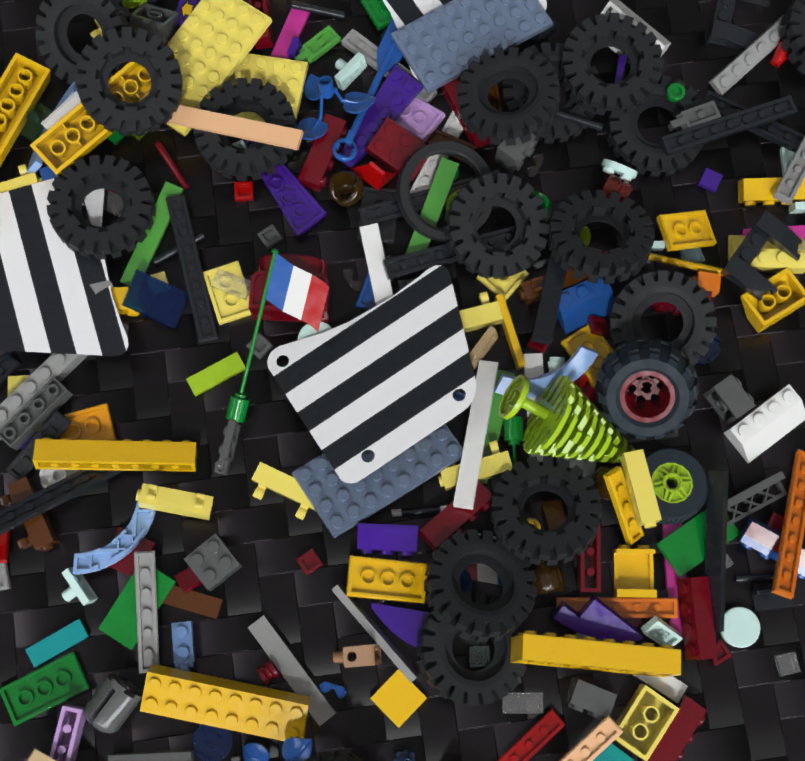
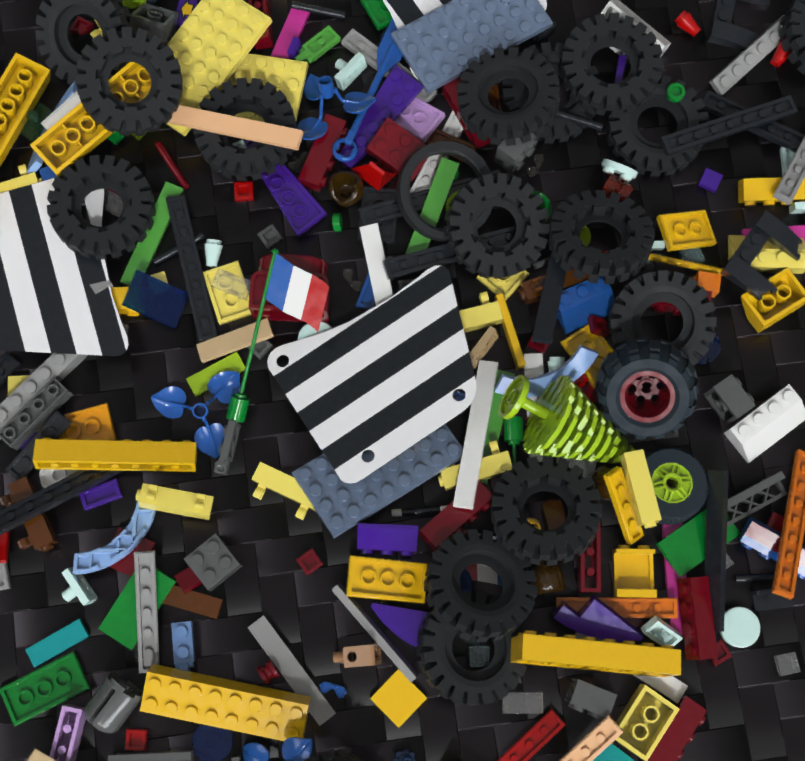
(81, 26): none -> dark red tile
(101, 494): none -> dark purple tile
(136, 739): none -> red tile
(171, 403): none -> blue plant
(212, 252): none -> light aqua cone
(233, 341): none -> tan tile
(337, 222): none -> green tile
(687, 23): none -> red cone
(695, 116): dark grey hinge -> none

